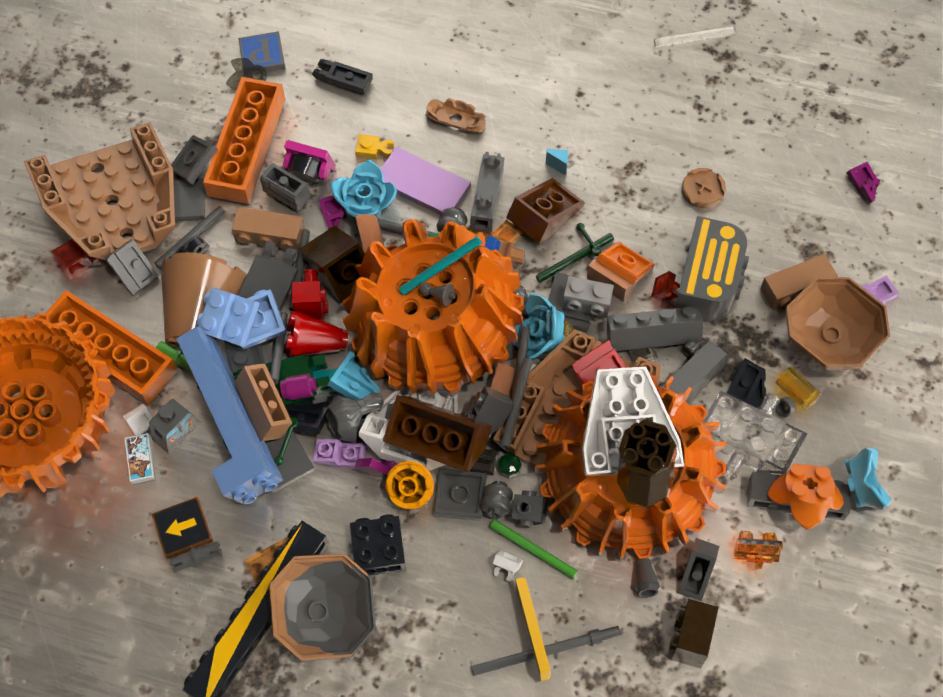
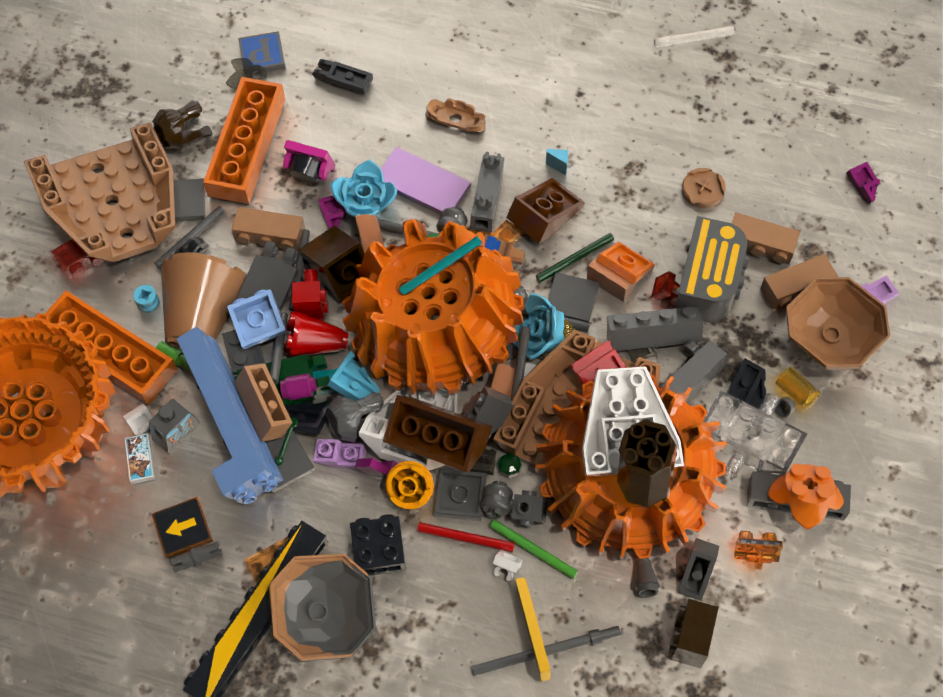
(131, 266): plate -> none
(149, 303): none -> medium azure wheel
(171, 125): none -> dark brown piece
(193, 159): dark grey tile -> none
(227, 316): light blue plate -> none
(285, 187): dark grey brick -> none
(370, 146): yellow plate -> none
(444, 293): dark grey piece -> none
(466, 537): none -> red piece
(517, 400): dark grey piece -> none
(587, 296): light grey brick -> none
(595, 249): dark green hinge -> none
(767, 238): none -> medium nougat brick
(864, 480): medium azure brick -> none

